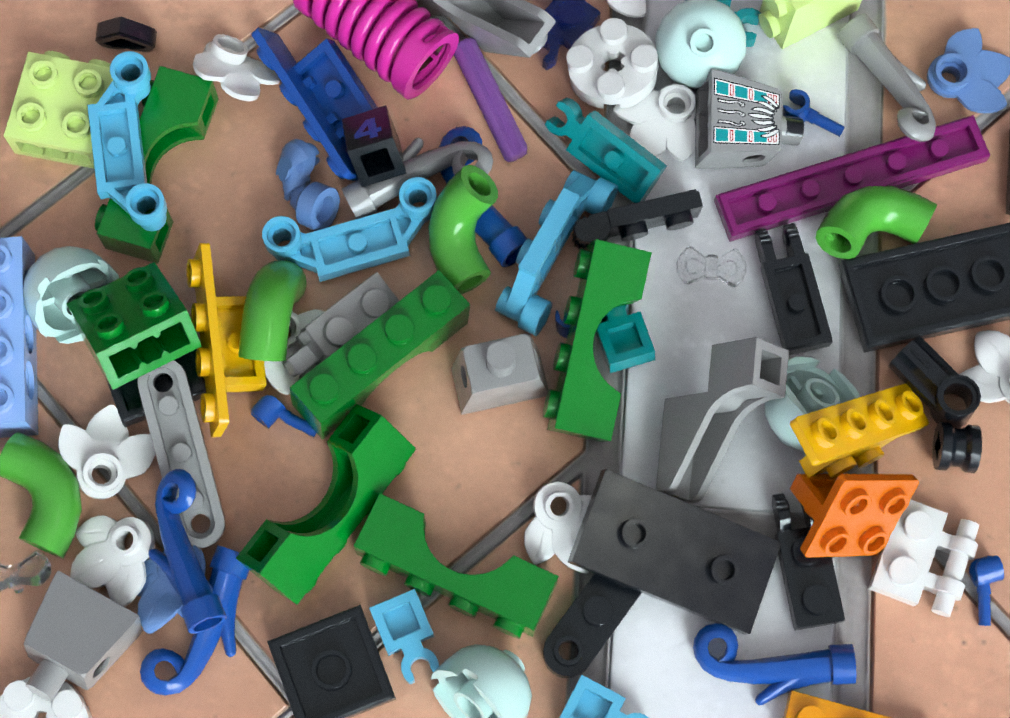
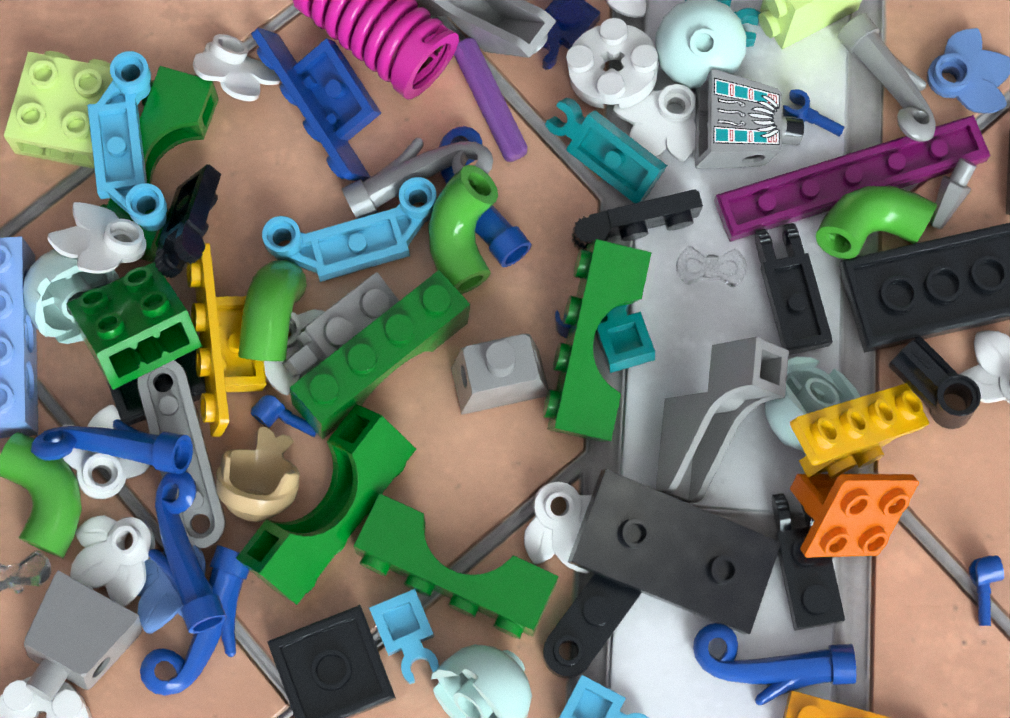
(99, 239): none -> white plate
(125, 34): black tile -> none
(165, 451): none -> blue plant
(186, 222): none -> black hinge
(258, 481): none -> tan hat
(314, 202): medium blue arm -> none
(373, 146): black brick -> none
(538, 255): medium azure plate -> none
(907, 558): white plate -> none
(952, 193): none -> light grey bar
(957, 447): black wheel -> none

